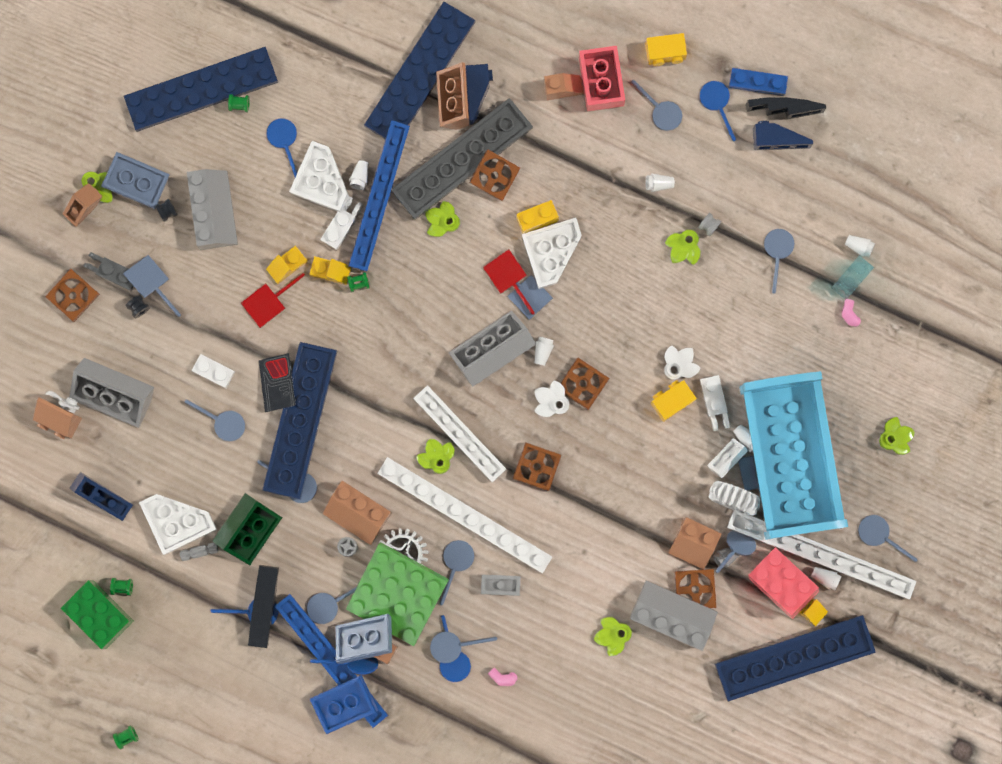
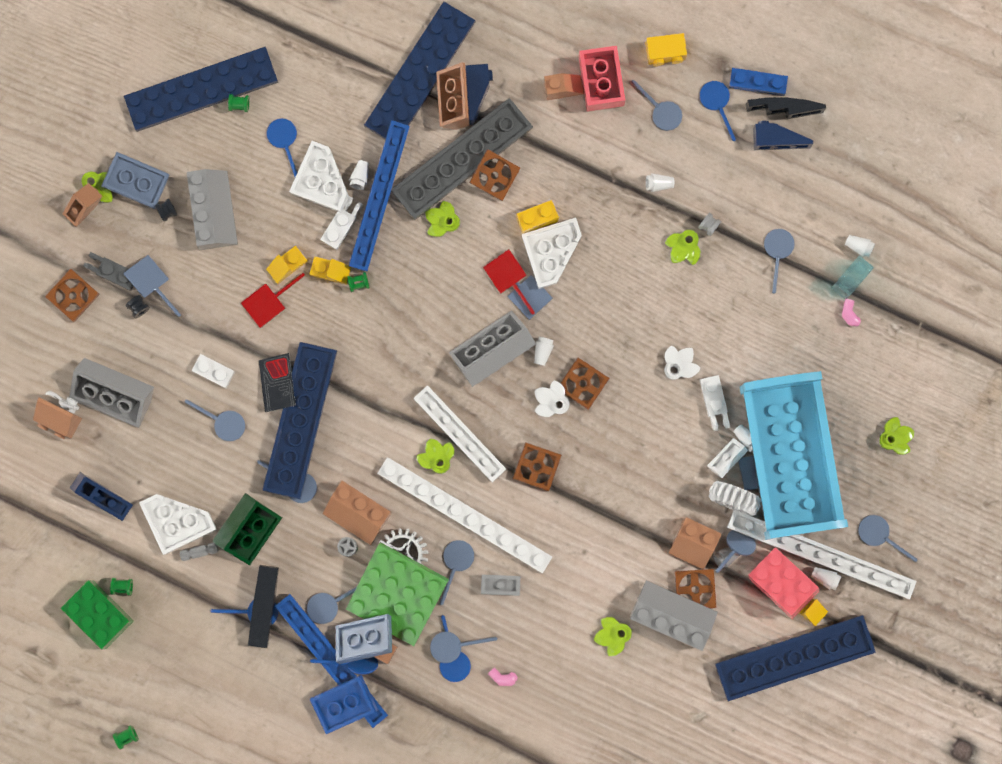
(673, 400): yellow brick -> none

